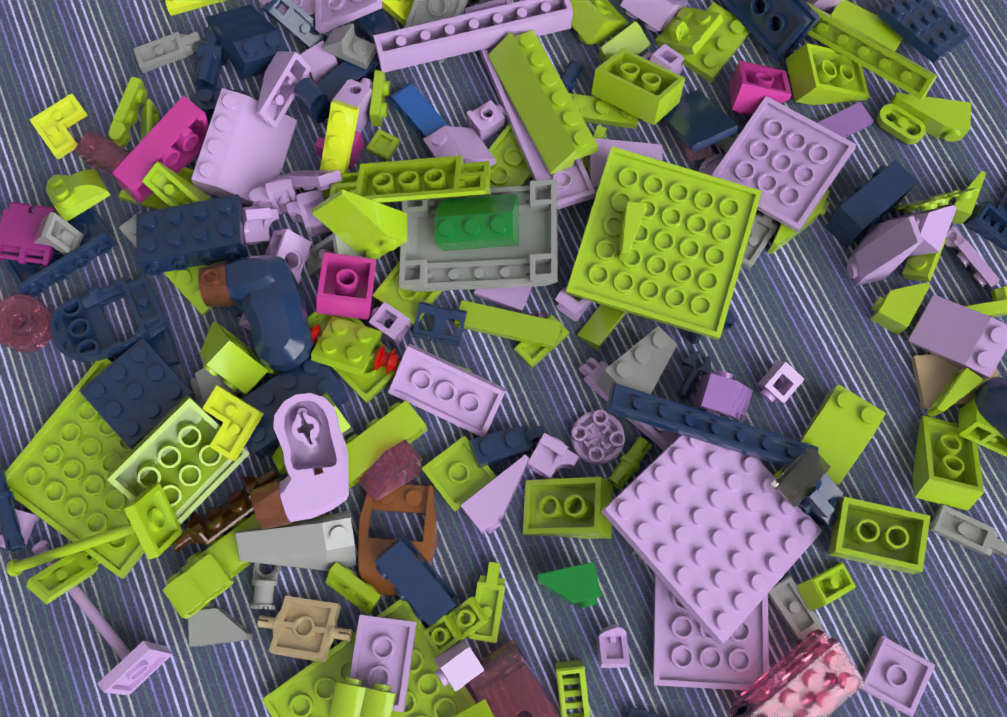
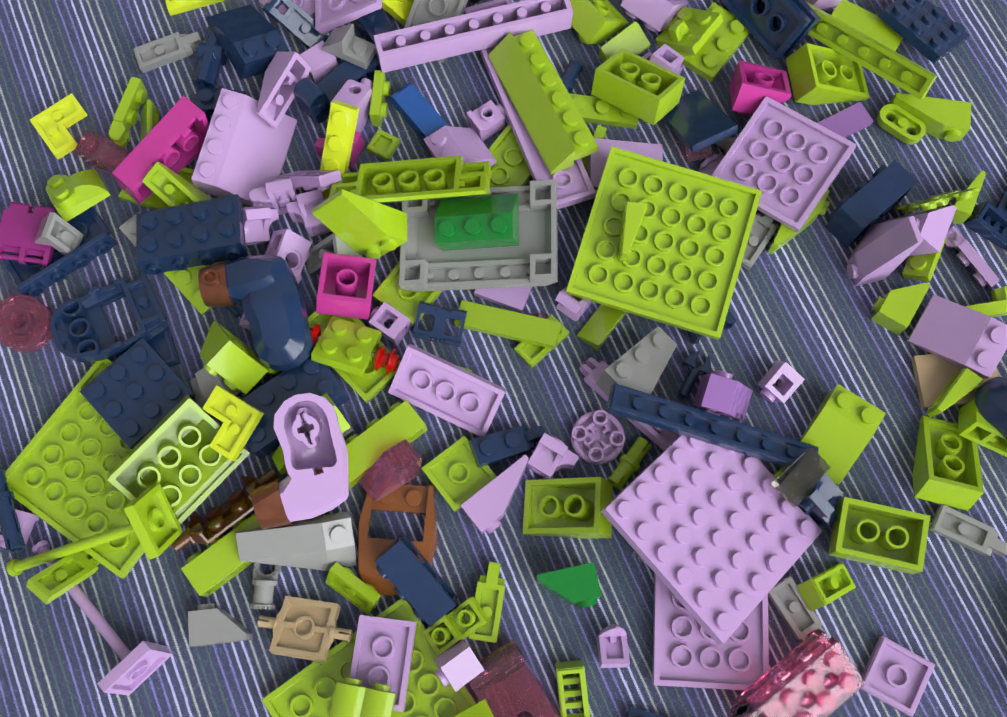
(198, 585): lime brick -> none

